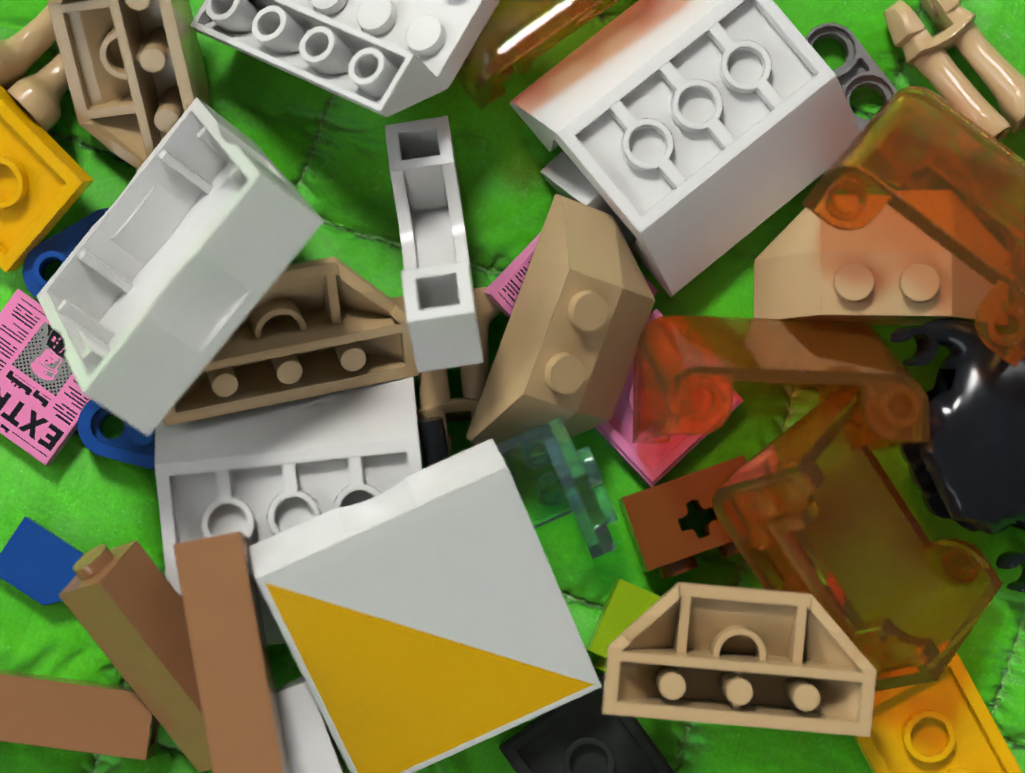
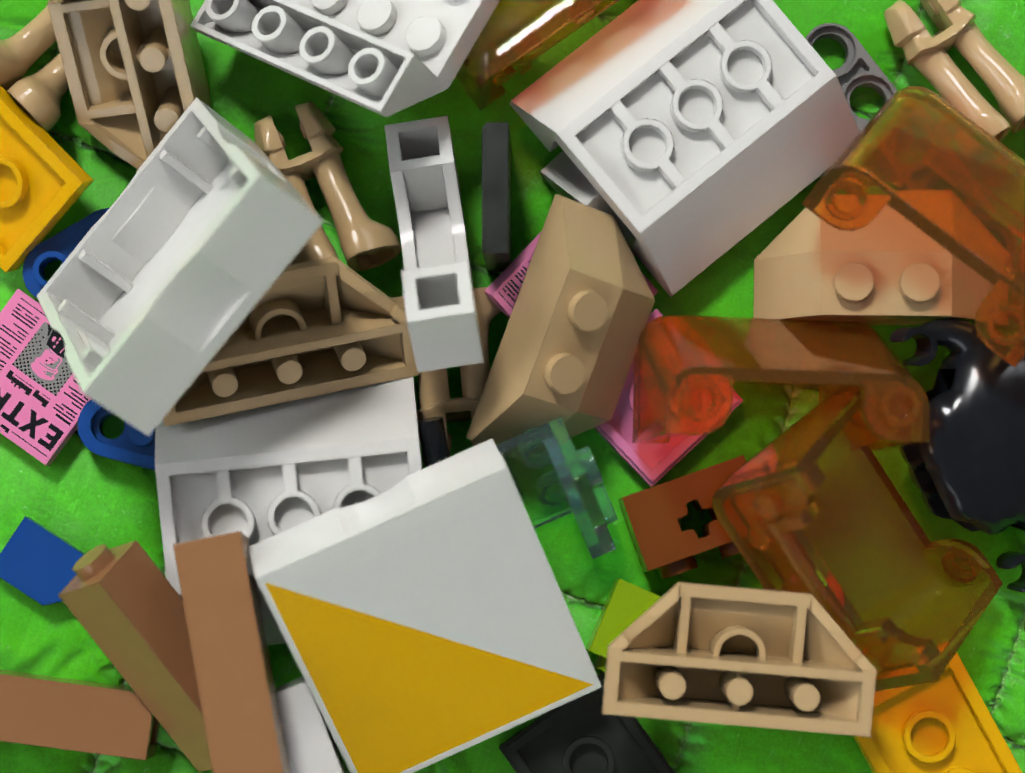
(361, 239): none -> tan piece
(496, 196): none -> pearl dark grey tile

